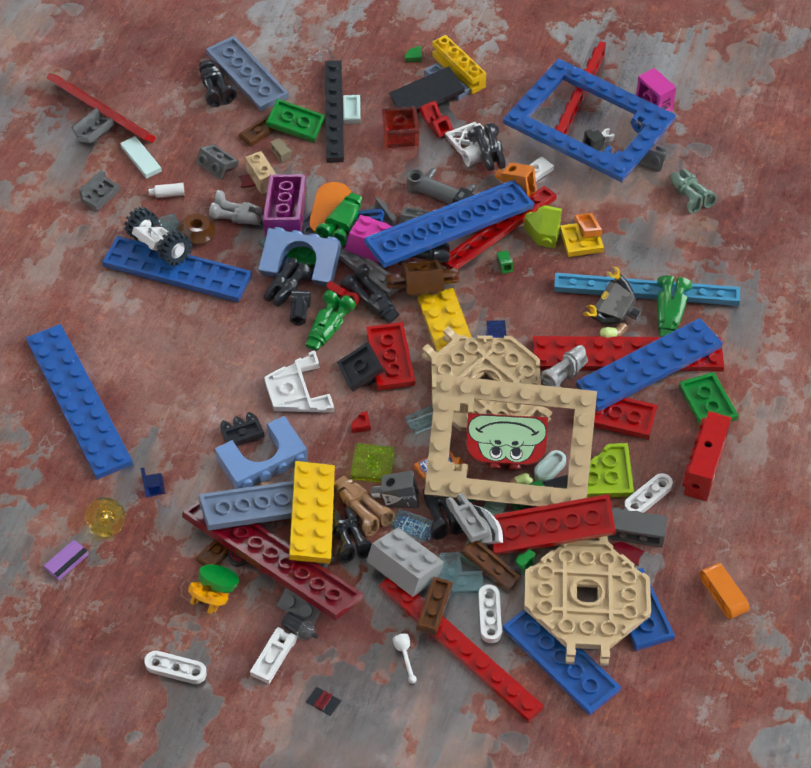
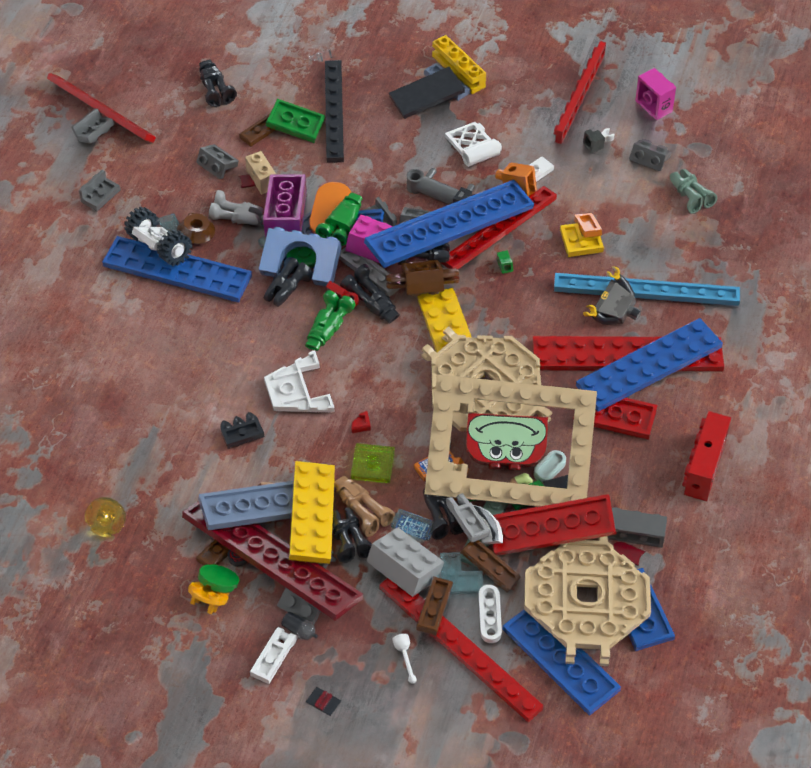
(66, 560): medium lavender tile -> none
(79, 402): blue plate -> none
(141, 157): light aqua tile -> none
(153, 484): clear blue panel -> none
(167, 190): white cylinder -> none
(168, 662): white plate -> none
(247, 73): sand blue plate -> none
(247, 473): medium blue arch -> none
(281, 150): dark tan piece -> none
(299, 306): black piece -> none
(351, 109): light aqua tile -> none
(360, 366): black hinge -> none
(393, 353): red plate -> none
(398, 490): dark grey torso -> none
(400, 127): clear red brick -> none
(414, 55): green tile -> none
(422, 424): clear light blue tile -> none
(434, 120): red slope -> none
(491, 154): black piece -> none
(496, 328): clear blue panel -> none
(524, 561): green plate -> none
(544, 225): lime slope -> none
(567, 368): light grey piece -> none
(611, 332): arm -> none
(611, 472): lime plate -> none
(618, 165): blue plate -> none
(651, 489): white plate -> none
(671, 308): green piece -> none
(705, 395): green plate -> none
(724, 591): orange beam -> none

